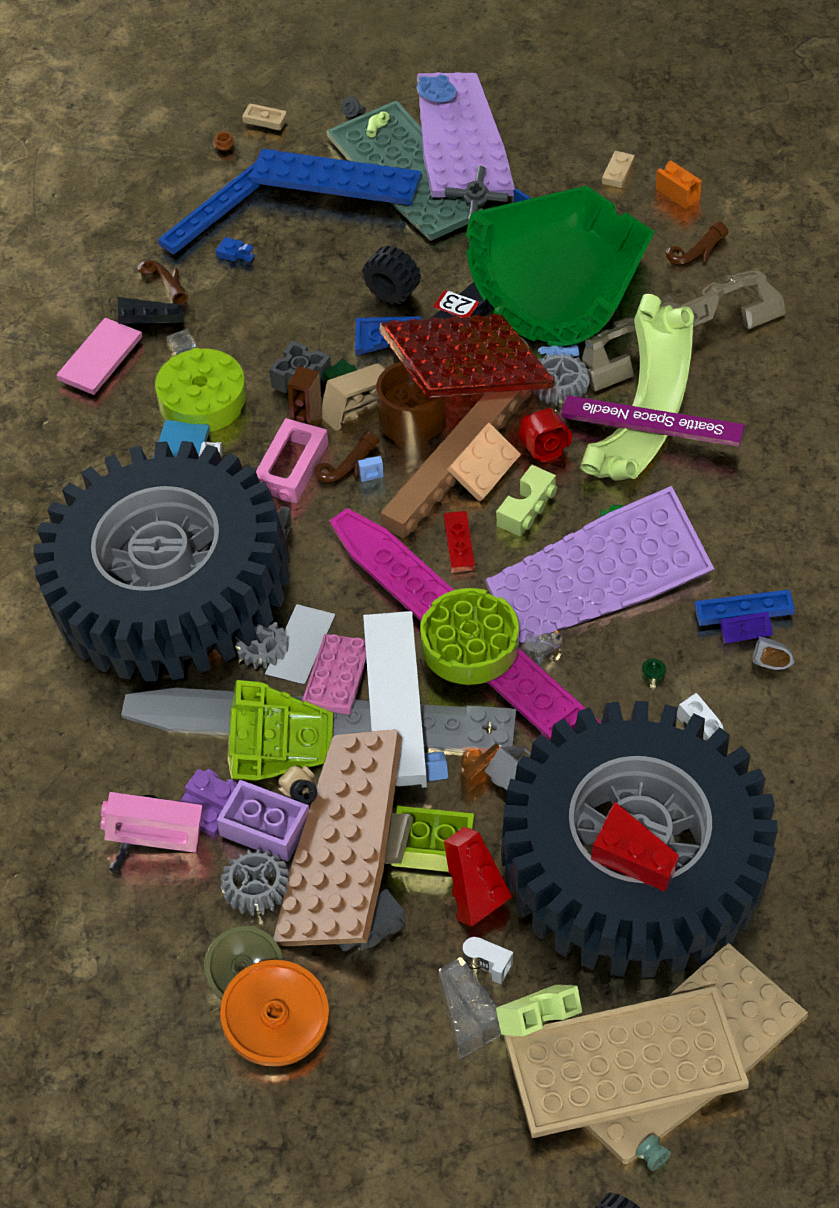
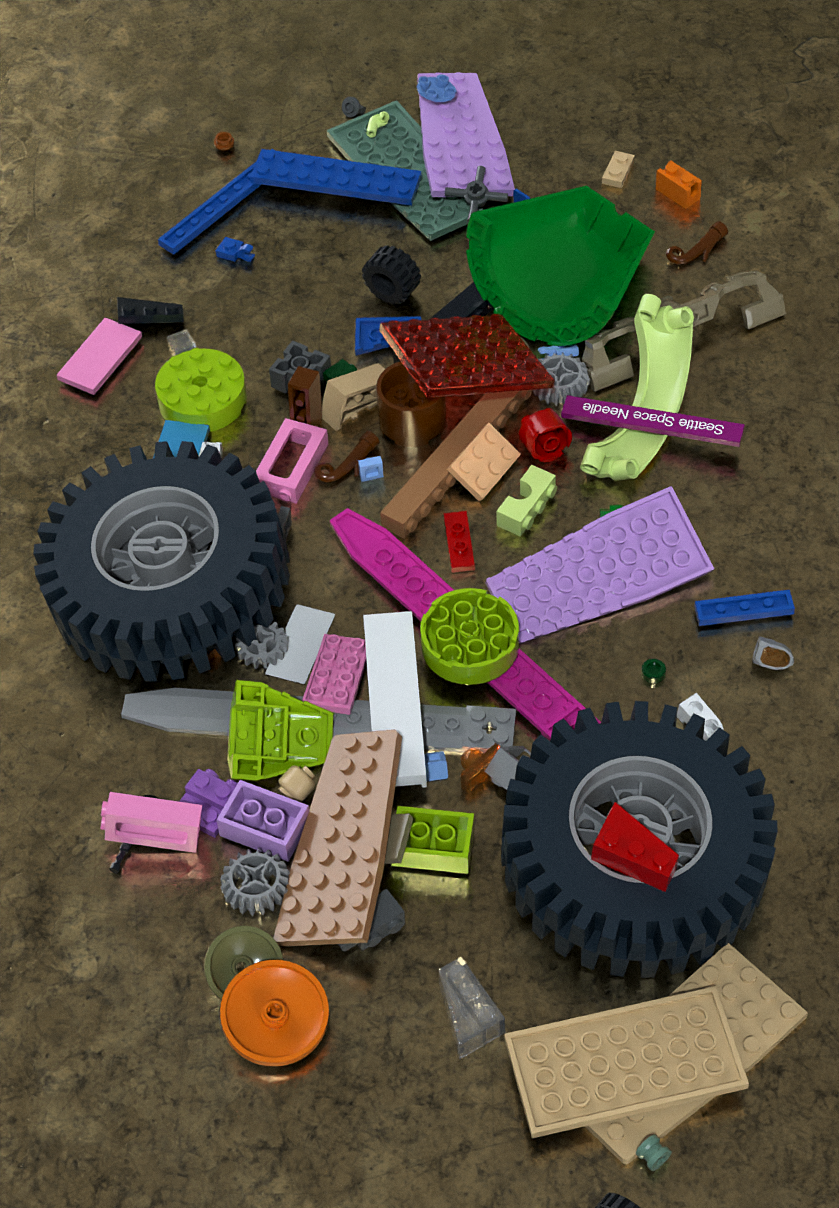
(176, 292): reddish brown plant -> none
(264, 116): tan plate -> none
(308, 796): black bush -> none
(455, 304): sticker -> none
(475, 877): red wedge -> none
(488, 957): white leg -> none
(529, 1012): yellowish green arch -> none
(541, 645): clear animal -> none
(746, 627): dark purple plate -> none

